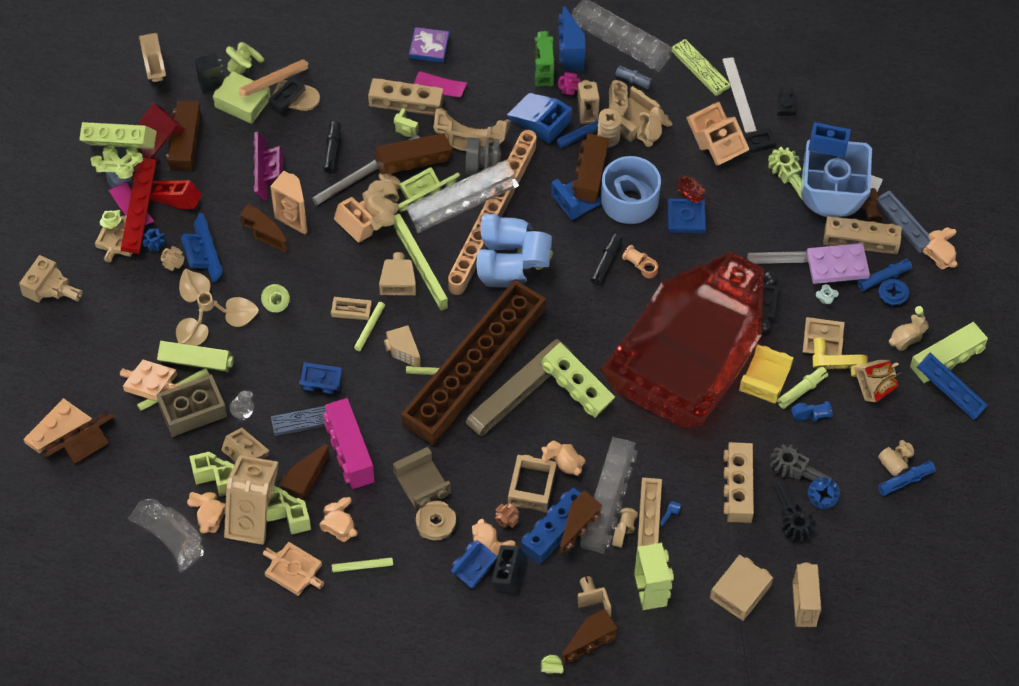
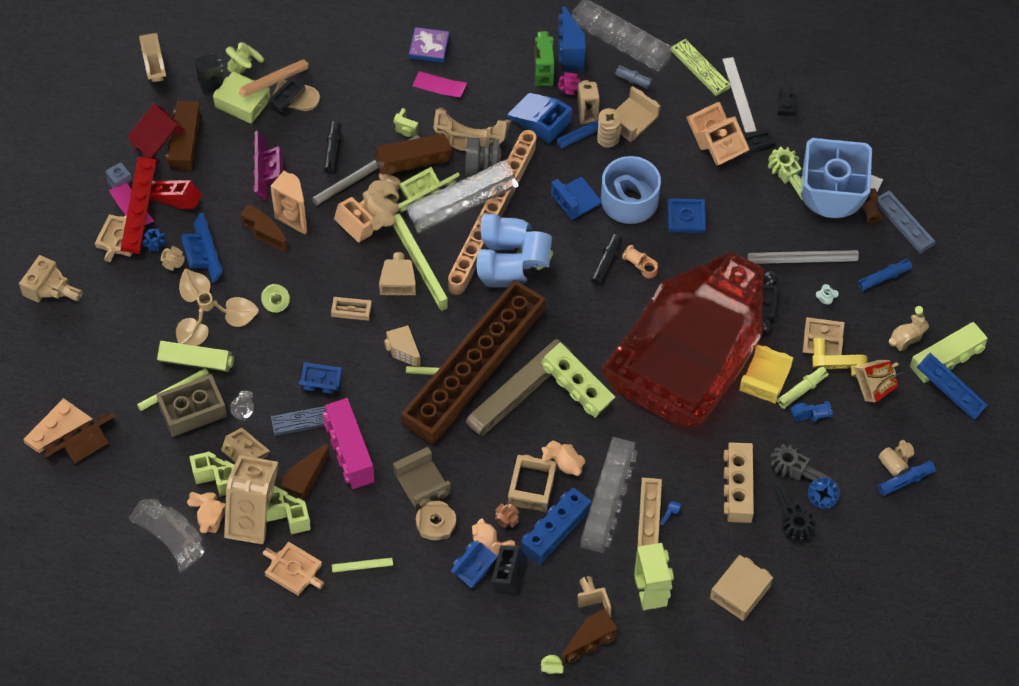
(110, 219): yellowish green animal -> none
(118, 135): yellowish green brick -> none
(118, 165): yellowish green plant -> none
(149, 379): light nougat plate -> none
(337, 521): light nougat animal -> none
(369, 326): yellowish green bar -> none
(408, 96): tan brick -> none
(581, 514): reddish brown slope -> none
(590, 168): reddish brown brick -> none
(618, 97): tan beam -> none
(625, 526): tan connector -> none
(651, 126): tan animal -> none
(690, 189): clear red plate -> none
(806, 595): tan window -> none
(829, 139): blue brick -> none
(838, 263): lavender plate -> none
(873, 235): tan brick -> none
(901, 291): blue gear -> none
(940, 249): light nougat animal -> none

